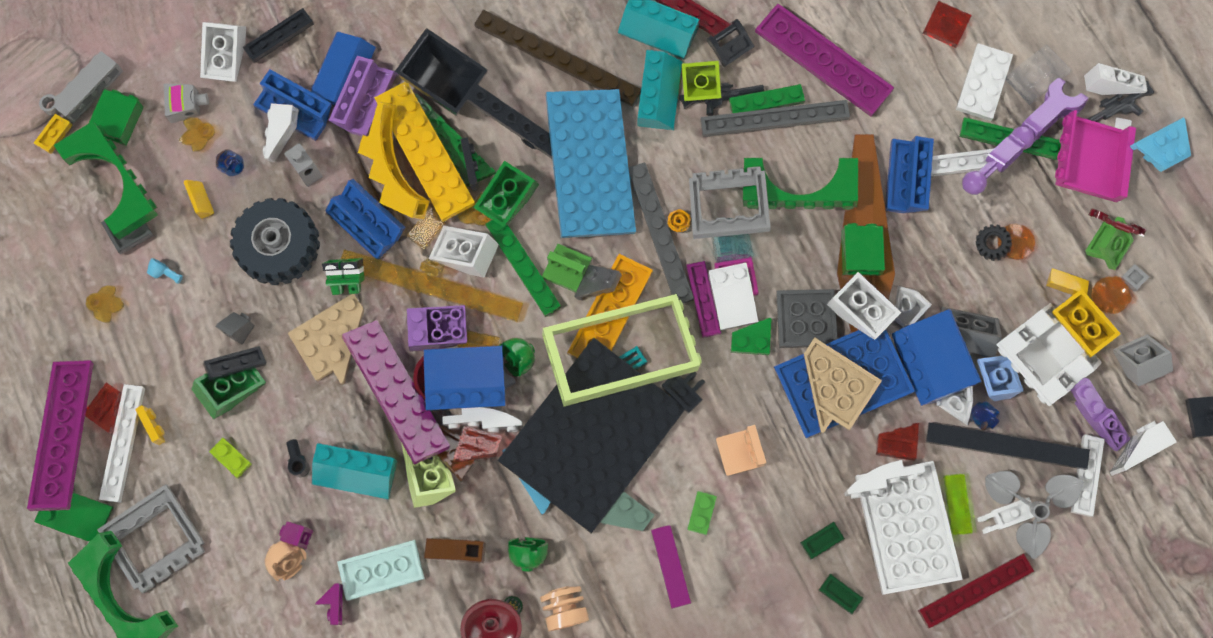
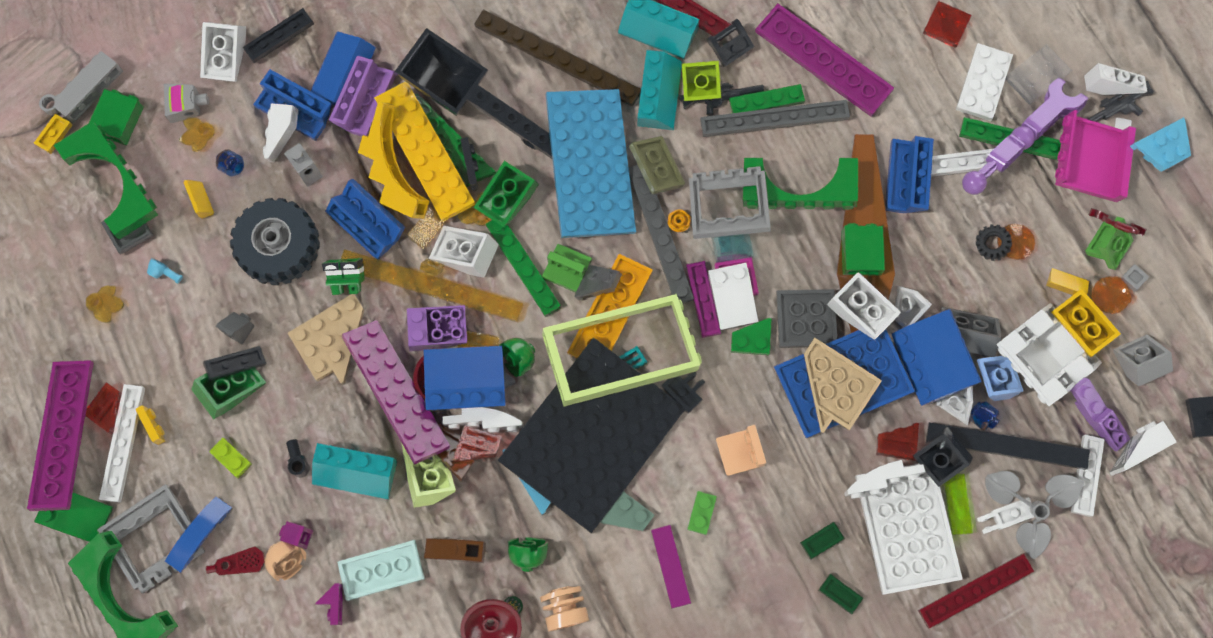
(196, 533): none -> blue slope
(235, 562): none -> dark red piece
(657, 165): none -> olive plate
(943, 457): none -> black slope

